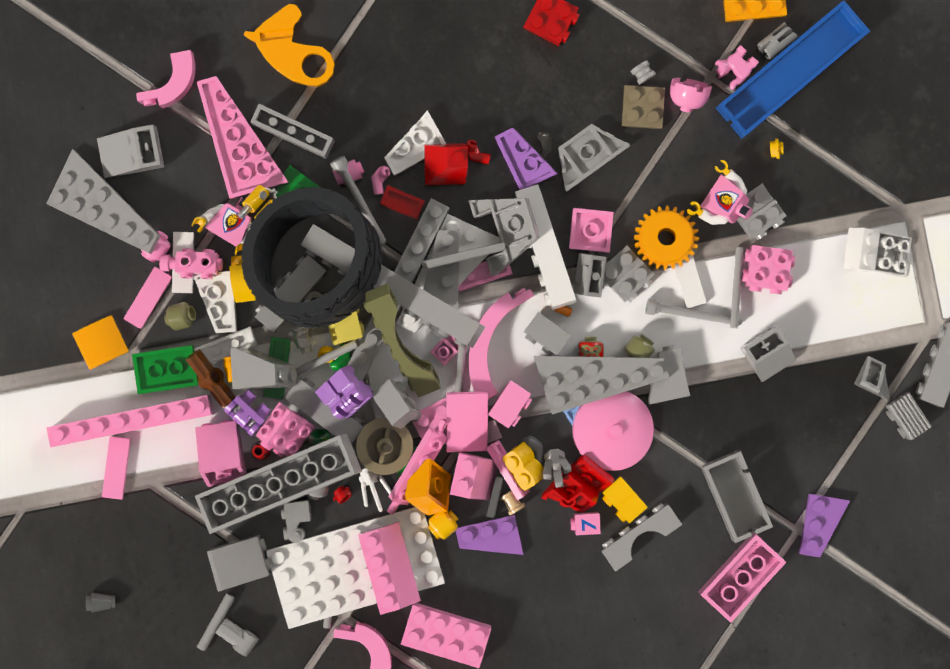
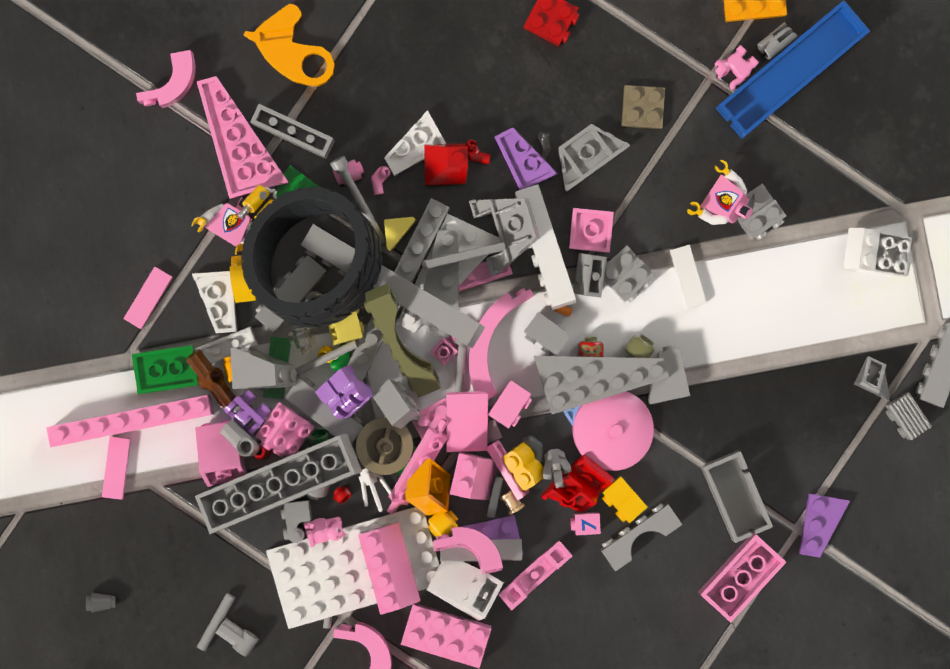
(92, 200): light grey wing -> none
(100, 342): light orange slope -> none
(130, 151): light grey slope -> none
(161, 248): bright pink head -> none
(180, 316): olive head -> none
(181, 241): white tile -> none
(194, 265): bright pink brick -> none
(239, 437): none -> light grey piece
(239, 562): light grey slope -> none
(319, 530): none -> bright pink animal
(396, 229): none -> light yellow slope
(402, 202): red tile -> none
(465, 588): none -> white slope
(475, 541): none -> bright pink arch
(508, 549): none -> light grey tile
(534, 574): none -> bright pink slope
(643, 72): light grey wheel -> none
(654, 307): light grey piece -> none
(662, 254): light orange gear -> none
(689, 94): bright pink cylinder -> none
(736, 287): light grey bar -> none
(768, 269): bright pink brick -> none
(769, 353): light grey slope -> none
(776, 148): yellow plate -> none

